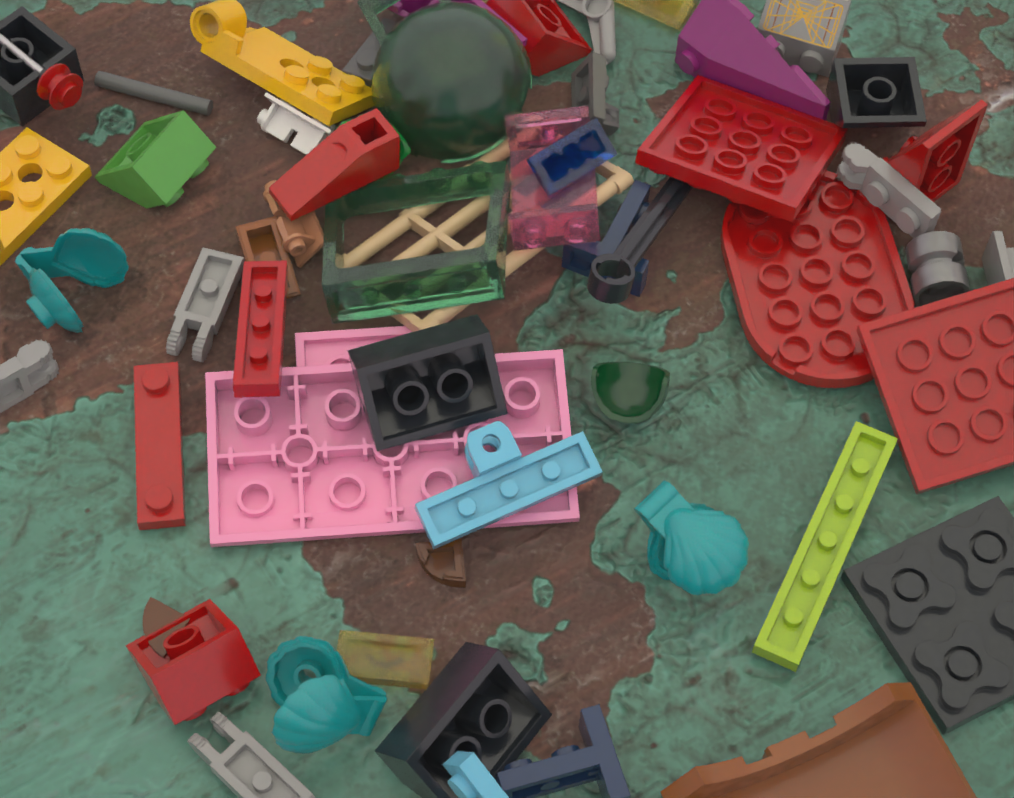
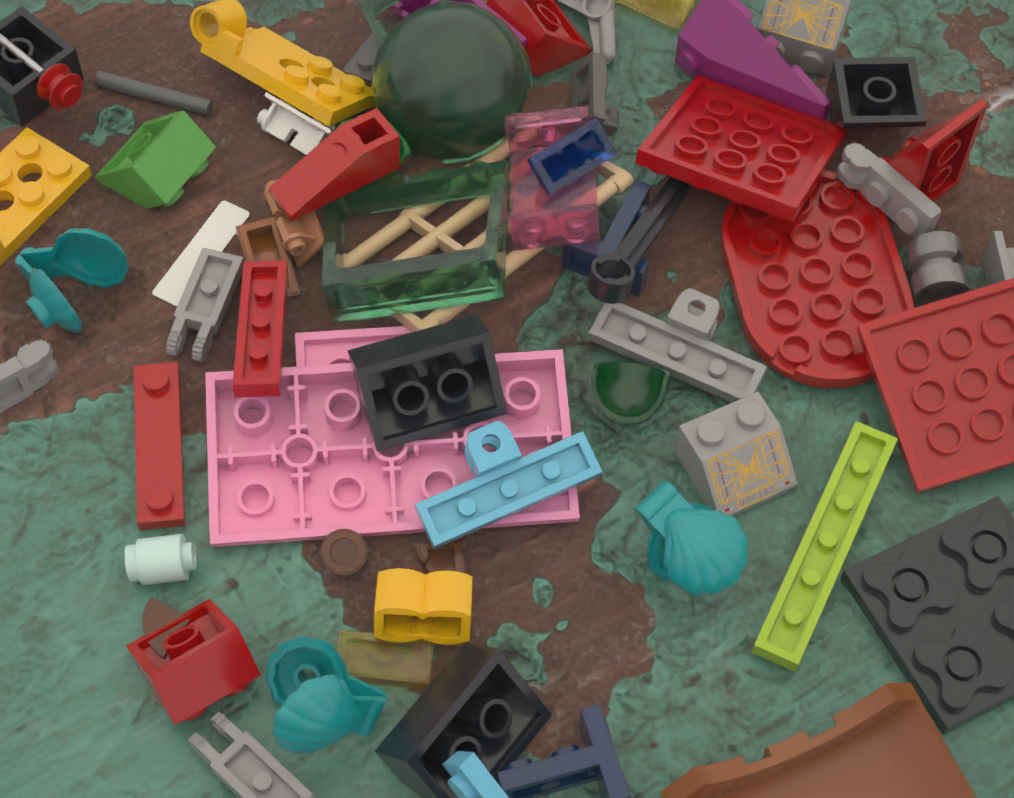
(160, 559): none -> light aqua brick
(213, 235): none -> white sticker
(344, 552): none -> reddish brown tile
(423, 606): none -> yellow brick
(680, 345): none -> light grey plate
(736, 456): none -> light grey slope

